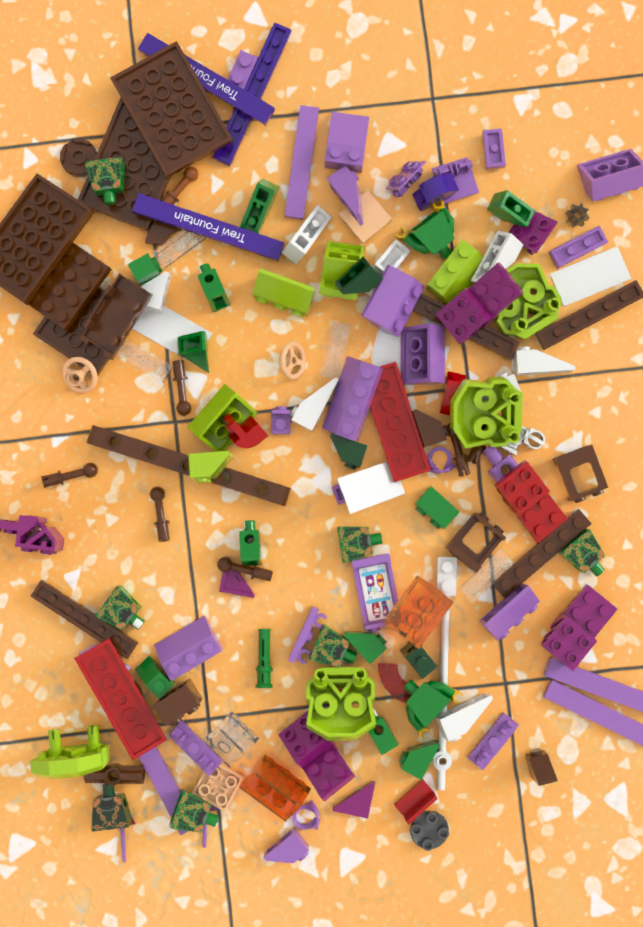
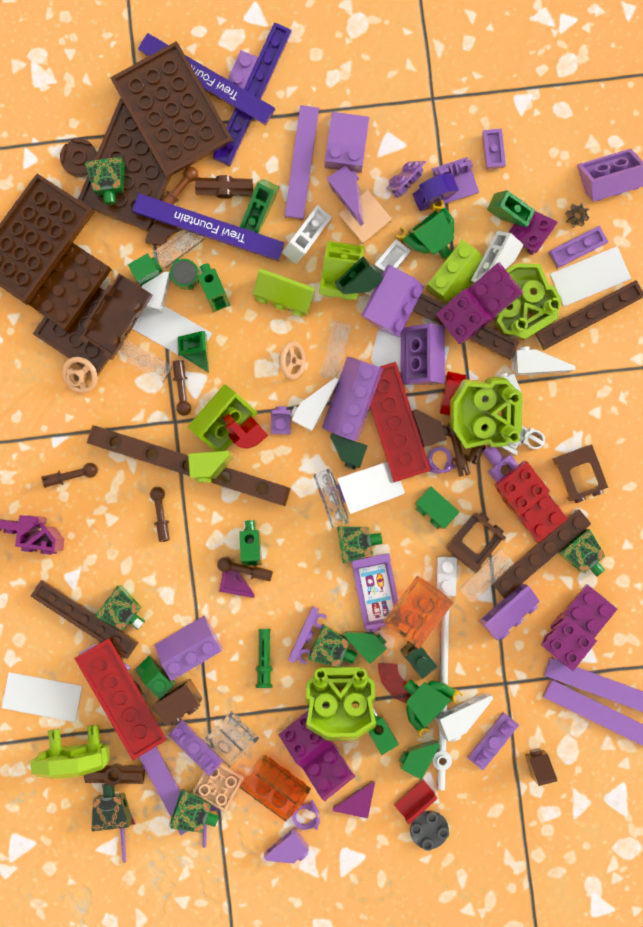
(41, 697): none -> white sticker
(184, 274): none -> piece
(224, 186): none -> reddish brown piece
(331, 498): none -> clear plate

